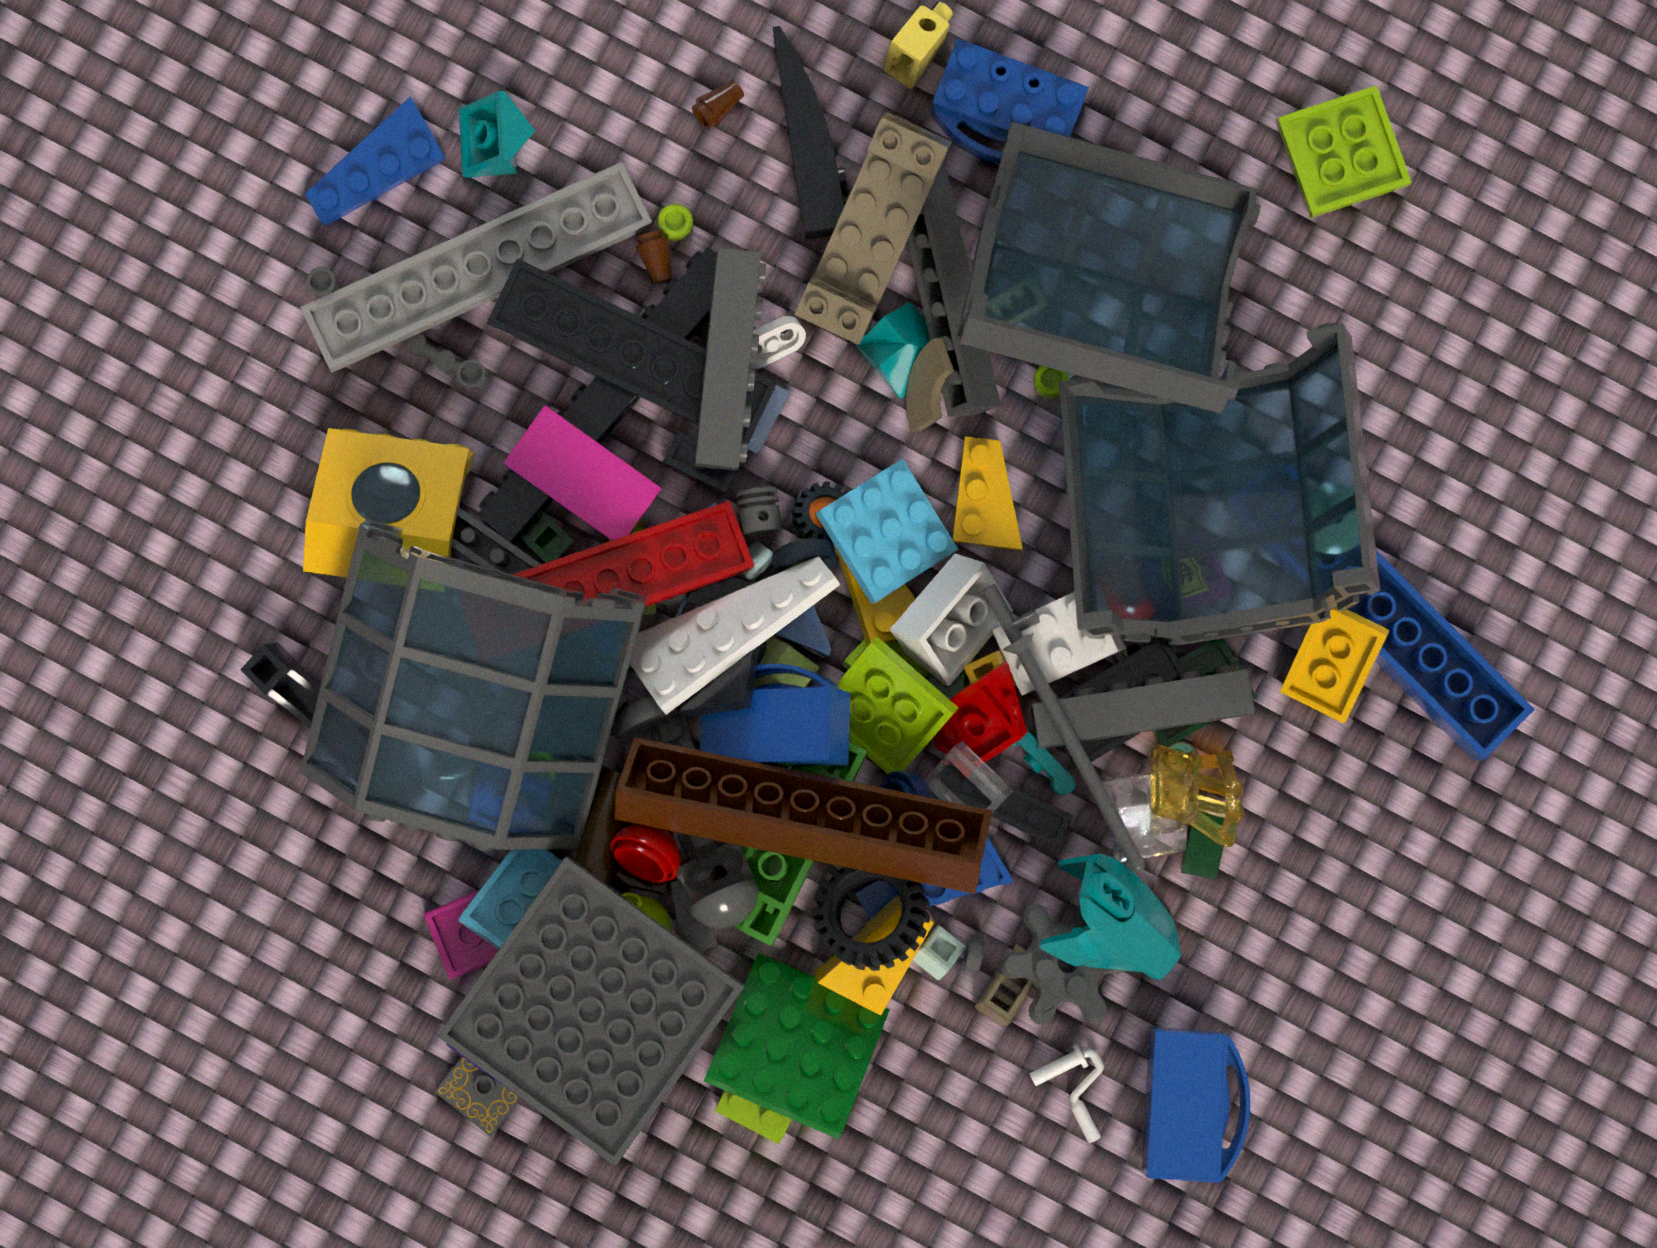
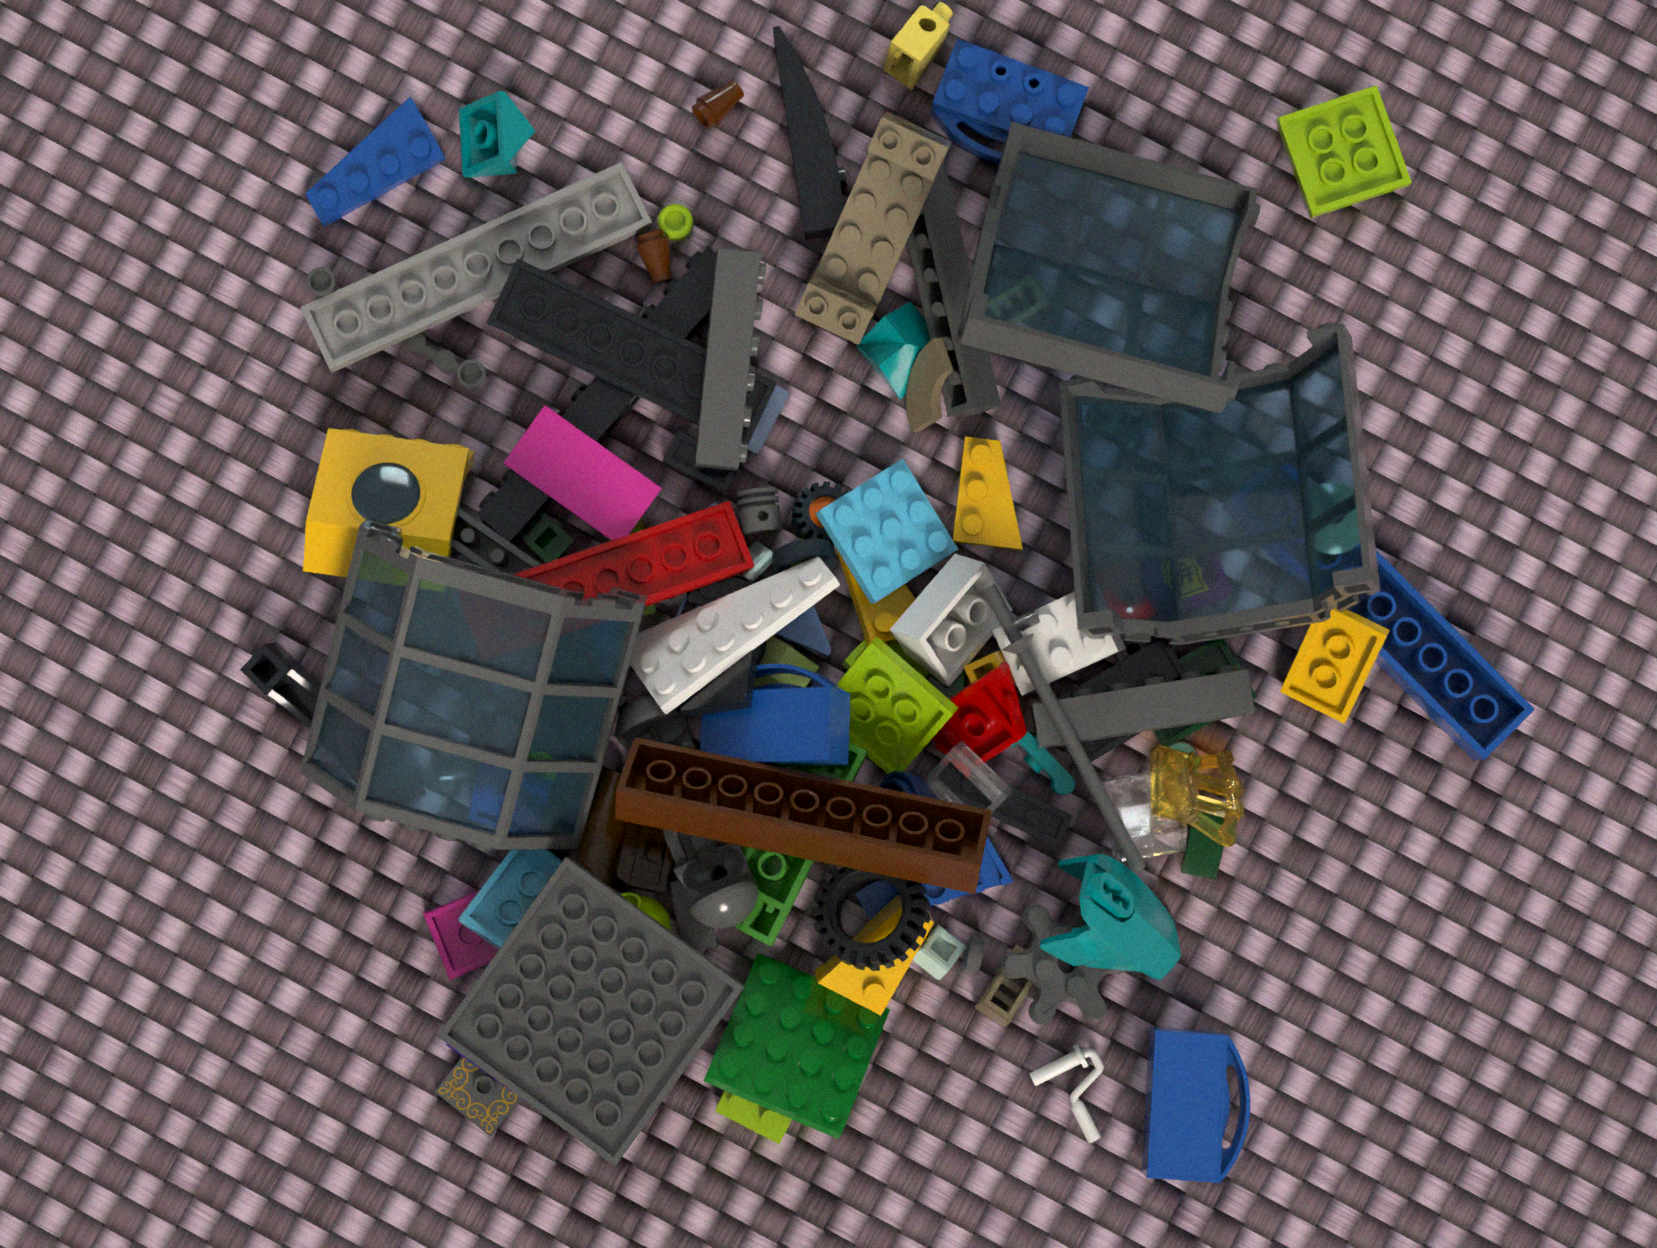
(647, 852): red piece -> none
(776, 345): white plate -> none
(1047, 381): lime tile -> none

